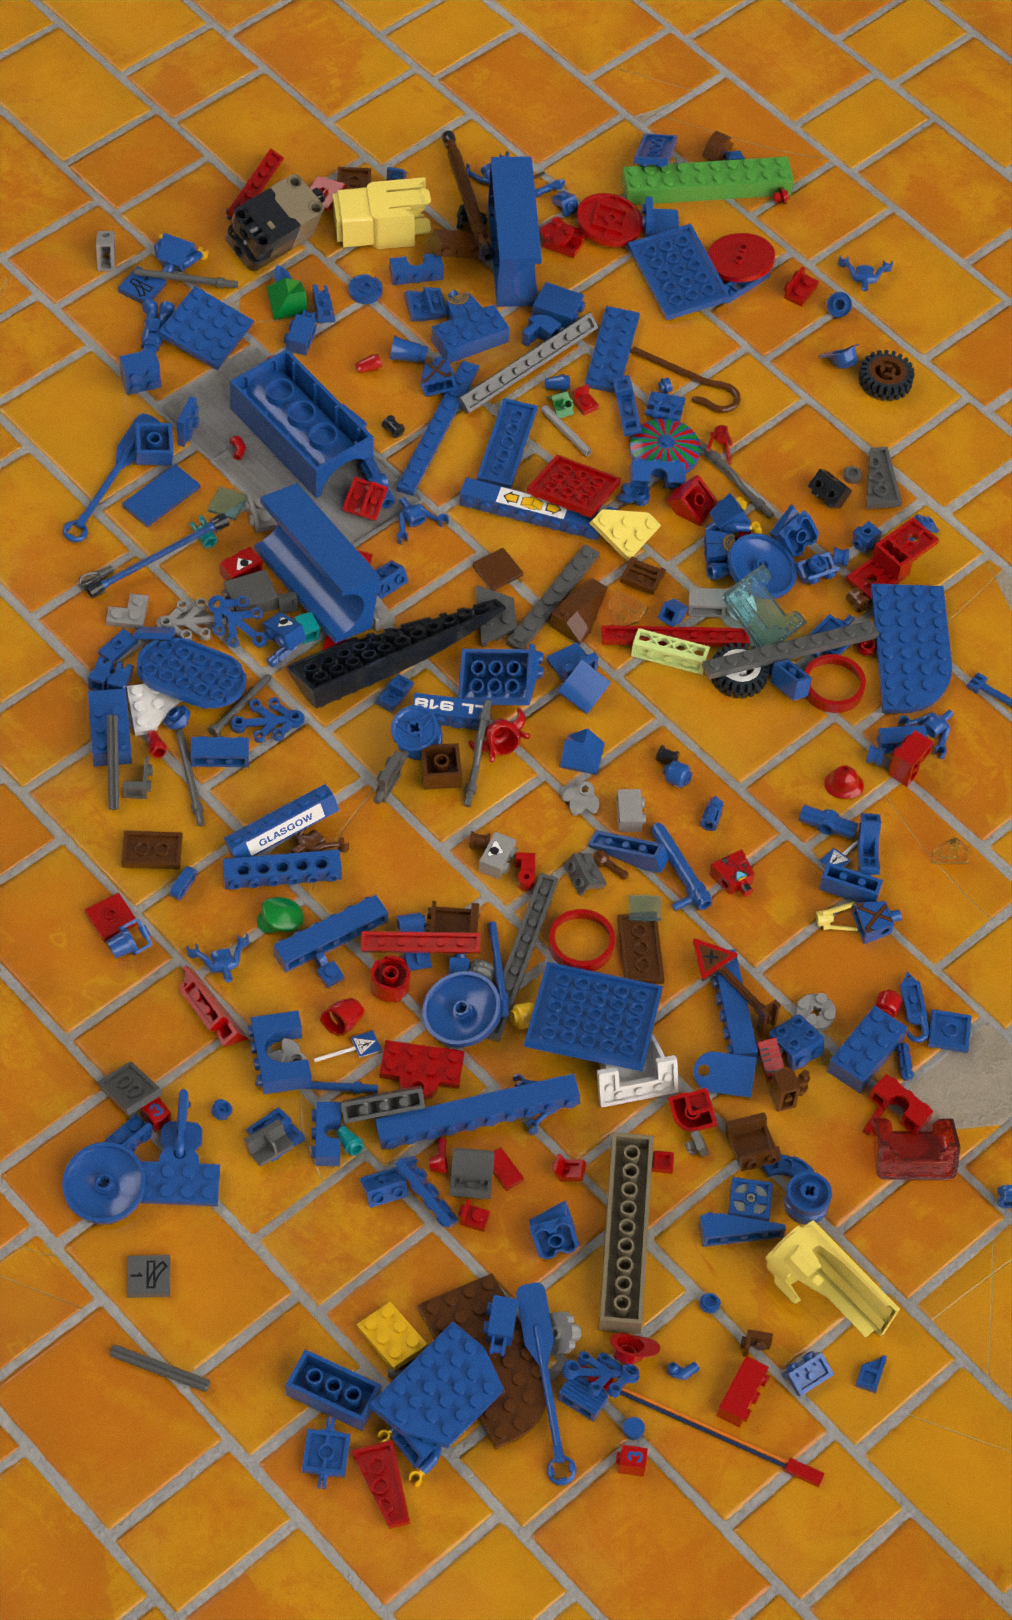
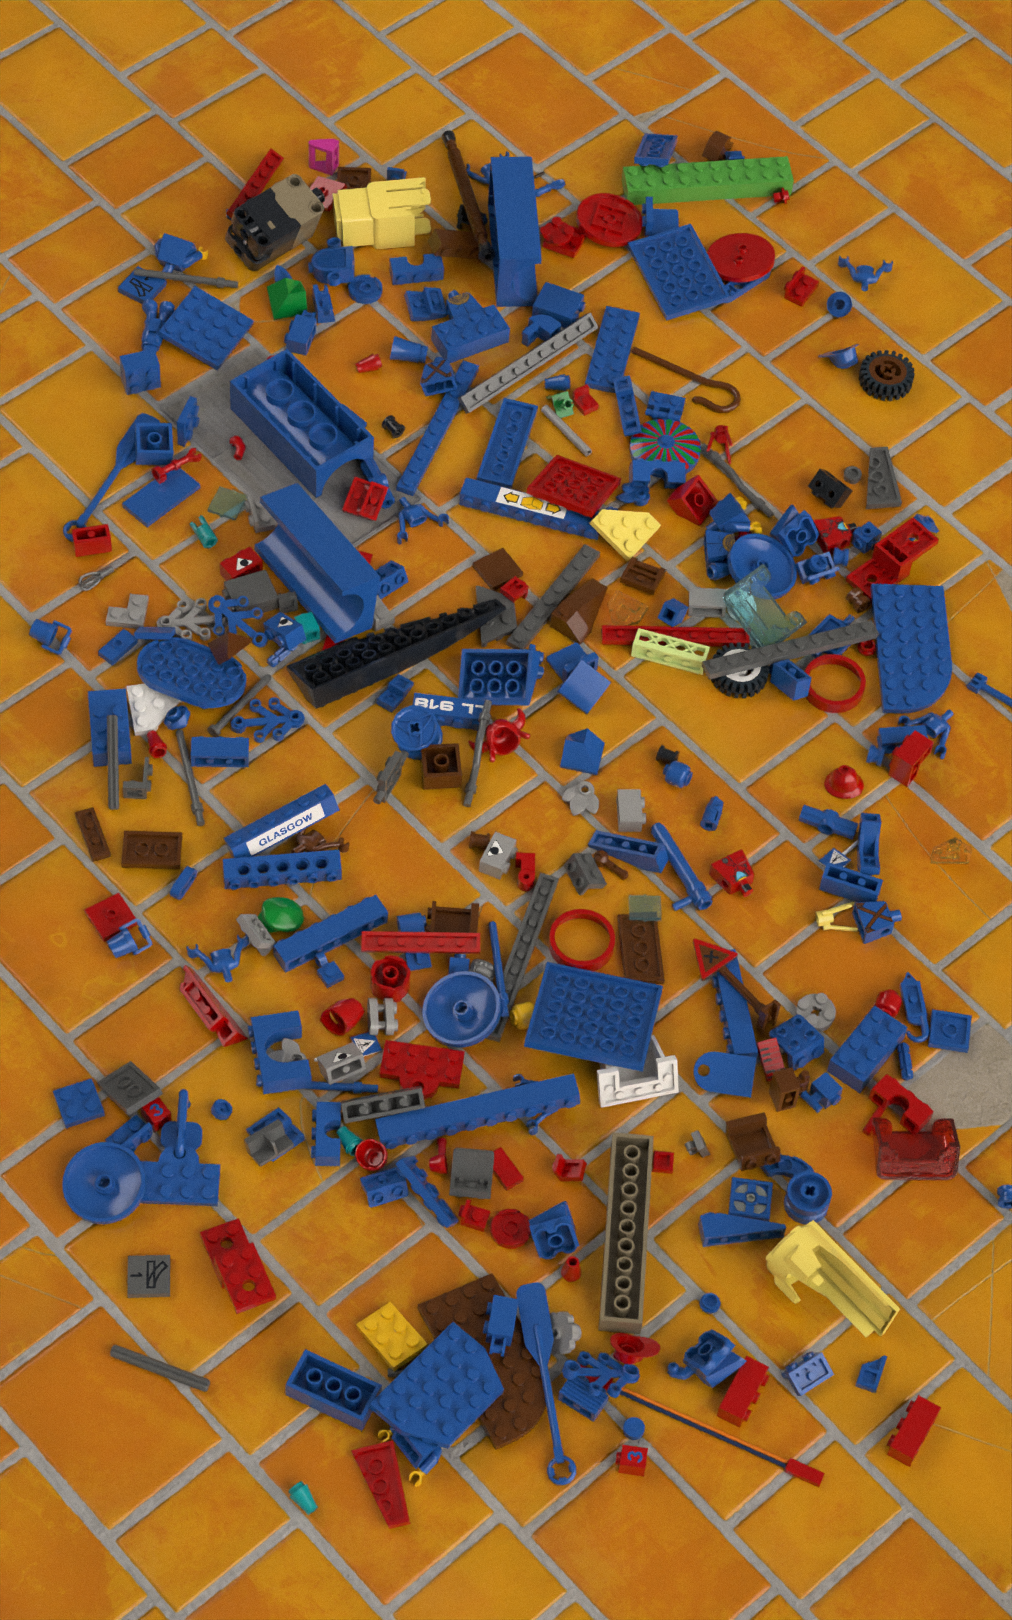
(46, 632): none -> blue piece
(78, 1103): none -> blue plate
(91, 540): none -> red brick
(92, 834): none -> reddish brown tile
(98, 587): blue hose -> none
(102, 675): blue legs -> none
(106, 244): light grey torso -> none
(160, 473): none -> red piece
(227, 646): none -> reddish brown slope
(237, 1266): none -> red bracket
(256, 932): none -> light grey bracket
(302, 1497): none -> teal cone
(326, 1453): blue plate -> none
(331, 147): none -> dark pink tile
(333, 264): none -> blue piece
(341, 1063): none -> light grey brick
(371, 1155): none -> red hair
(388, 1008): none -> light grey brick
(510, 1228): none -> red tile
(515, 589): none -> red bracket
(566, 201): blue bracket -> none
(571, 1269): none -> red cone
(665, 385): blue plate -> none
(693, 1110): red brick -> none
(713, 1358): none -> blue piece
(756, 1339): reddish brown bracket -> none
(823, 1091): none -> blue brick
(833, 533): none -> red torso
(913, 1430): none -> red brick

